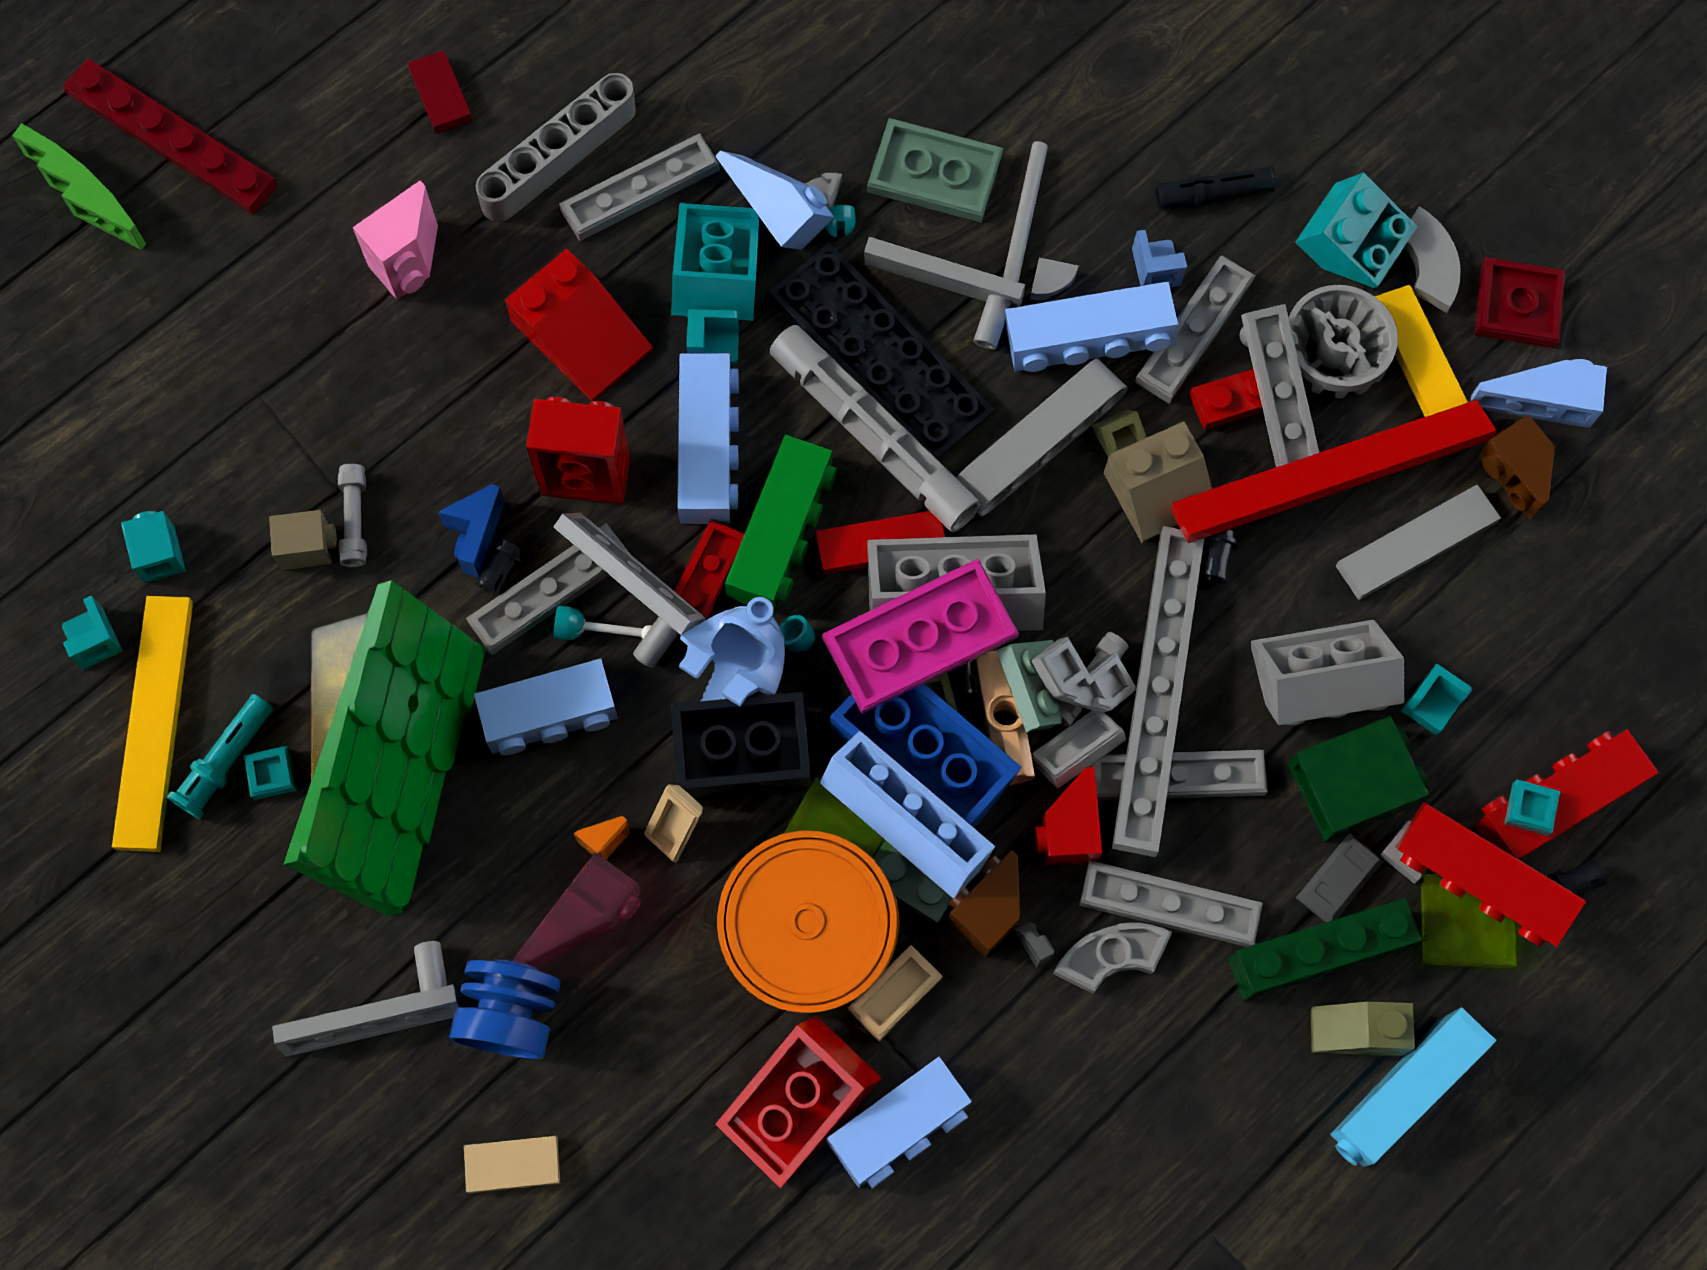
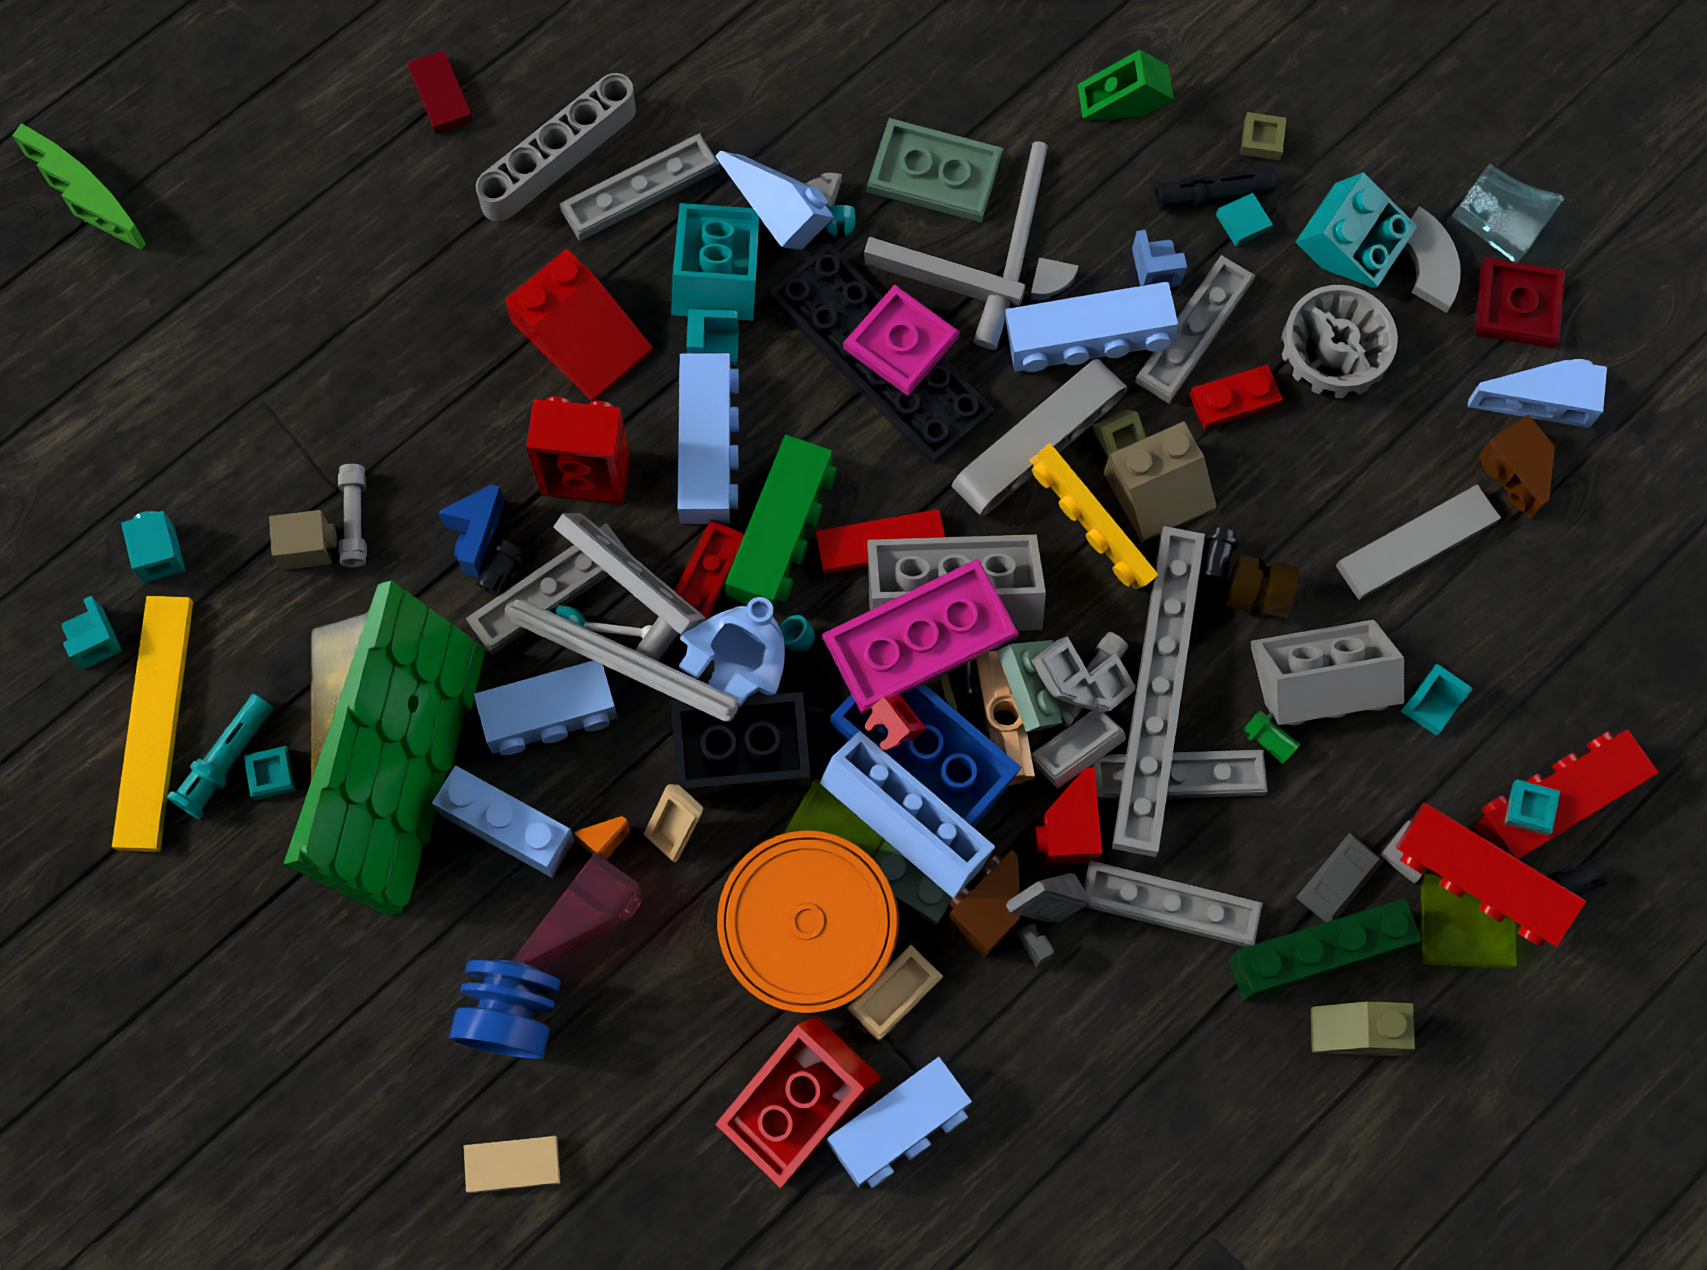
(170, 136): dark red plate -> none
(400, 240): bright pink slope -> none
(430, 1005): light grey piece -> none
(503, 821): none -> light blue brick
(624, 660): none -> light grey axle
(875, 428): light grey piece -> none
(898, 719): none -> tile
(901, 340): none -> dark pink tile
(1050, 899): none -> dark grey slope
(1102, 530): none -> yellow plate
(1111, 951): light grey tile -> none
(1126, 89): none -> green slope
(1244, 219): none -> teal tile
(1262, 586): none -> dark brown wheel
(1263, 136): none -> olive plate
(1271, 736): none -> green pin
(1279, 383): light grey piece -> none
(1332, 471): red tile -> none
(1358, 778): dark green brick -> none
(1411, 1087): medium azure slope -> none
(1421, 354): yellow tile -> none
(1506, 211): none -> clear light blue plate

